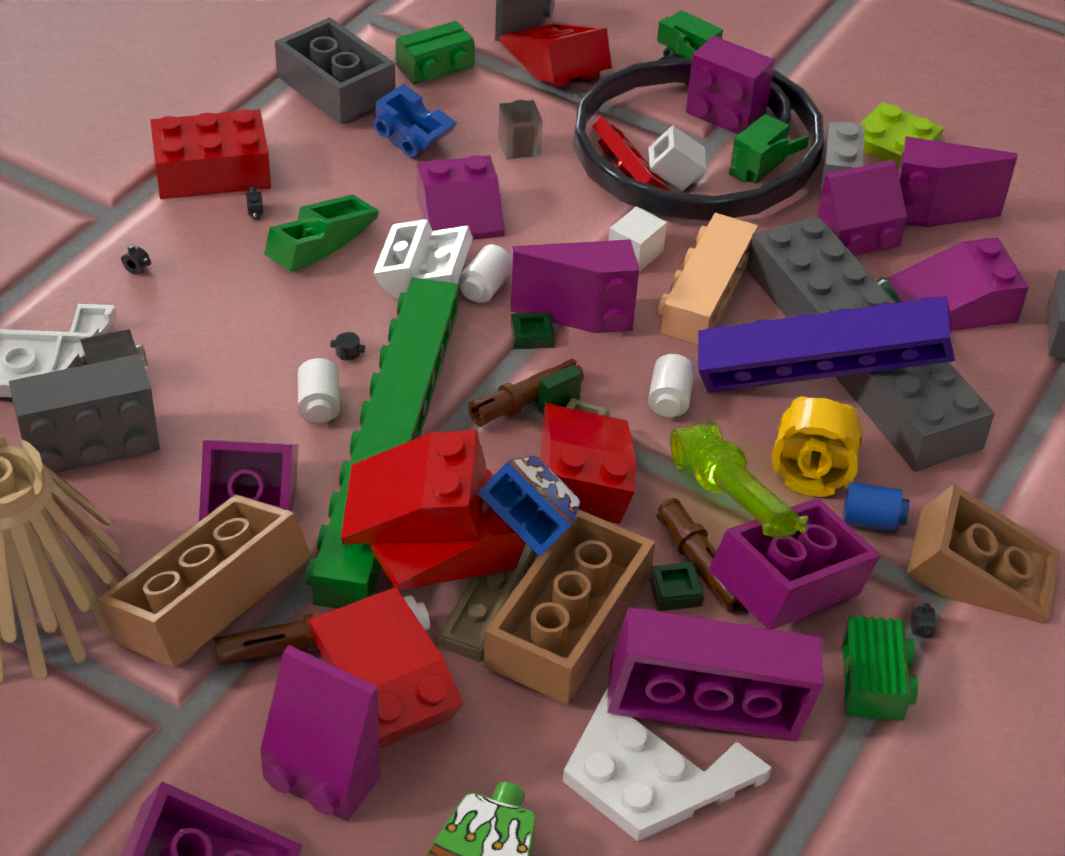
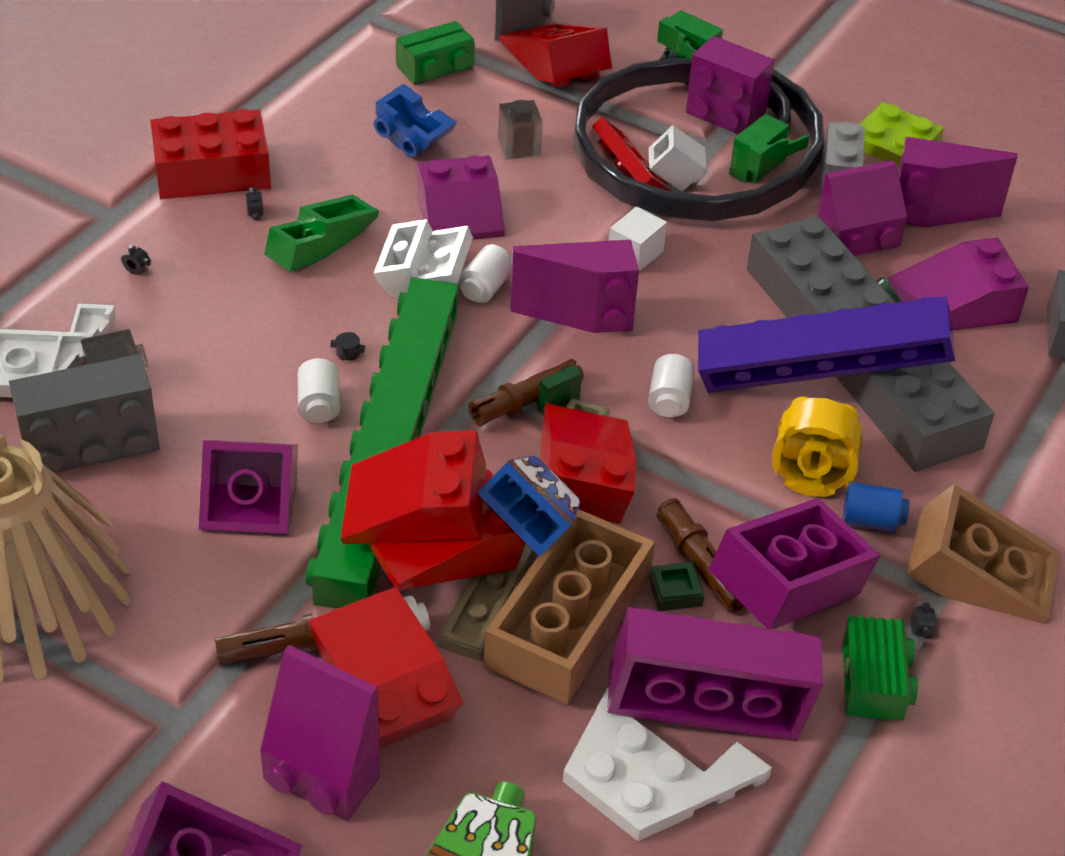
(204, 580): medium nougat brick -> none
(334, 69): dark grey brick -> none
(532, 330): dark green tile -> none
(707, 278): light nougat brick -> none
(722, 468): clear neon green piece -> none

